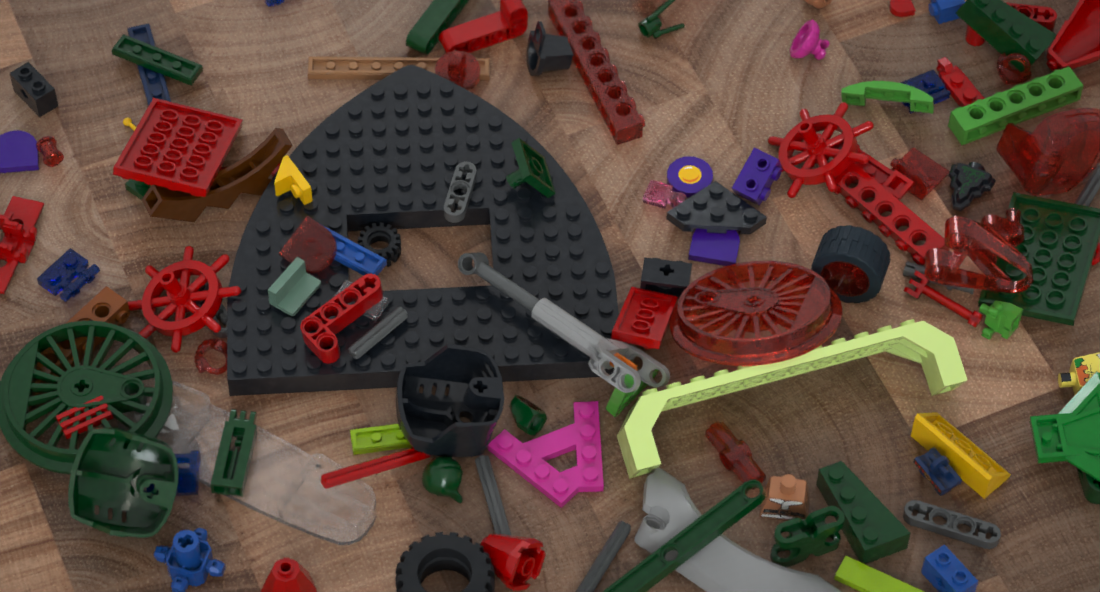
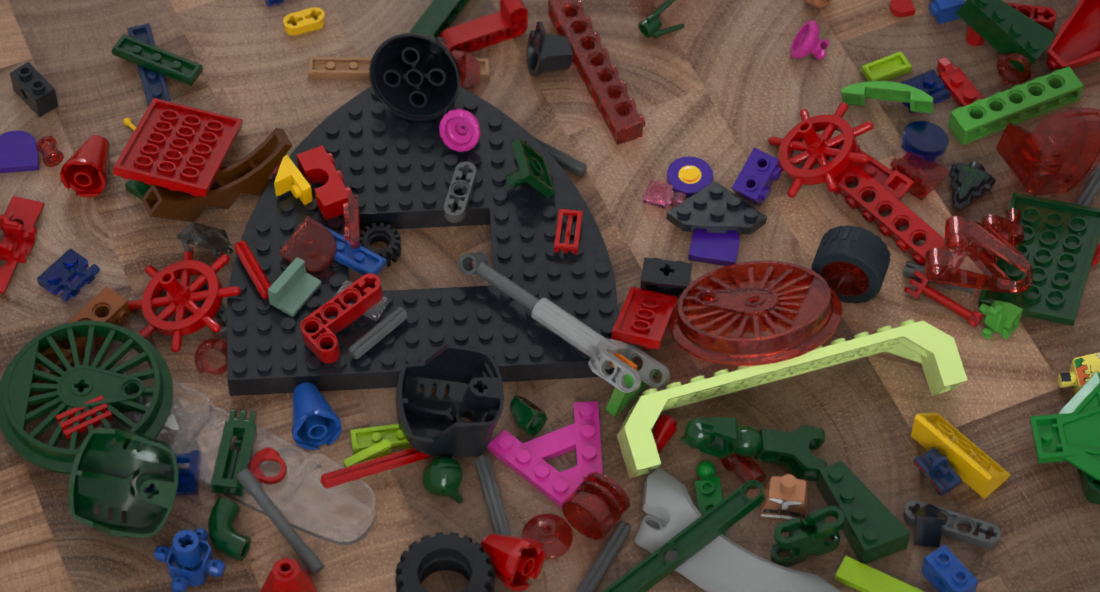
(87, 168): none -> red cone
(205, 237): none -> clear smoke hinge
(222, 531): none -> dark green cylinder
(253, 268): none -> red axle
(267, 454): none -> red piece
(304, 21): none -> yellow beam
(304, 553): none -> dark grey piece
(313, 418): none -> blue cone
(318, 167): none -> red arch
(352, 221): none -> clear red plate
(377, 450): none -> lime tile
(415, 76): none -> black cone
(455, 134): none -> dark pink hair
(557, 541): none -> clear red dish
(565, 160): none -> dark grey axle
(566, 246): none -> red tile
(596, 506): none -> clear red wheel
(663, 431): none -> red cone
(708, 489): none -> green plate
(790, 449): none -> dark green piece
(887, 68): none -> lime tile
(924, 140): none -> clear blue tile
(928, 526): none -> black tile

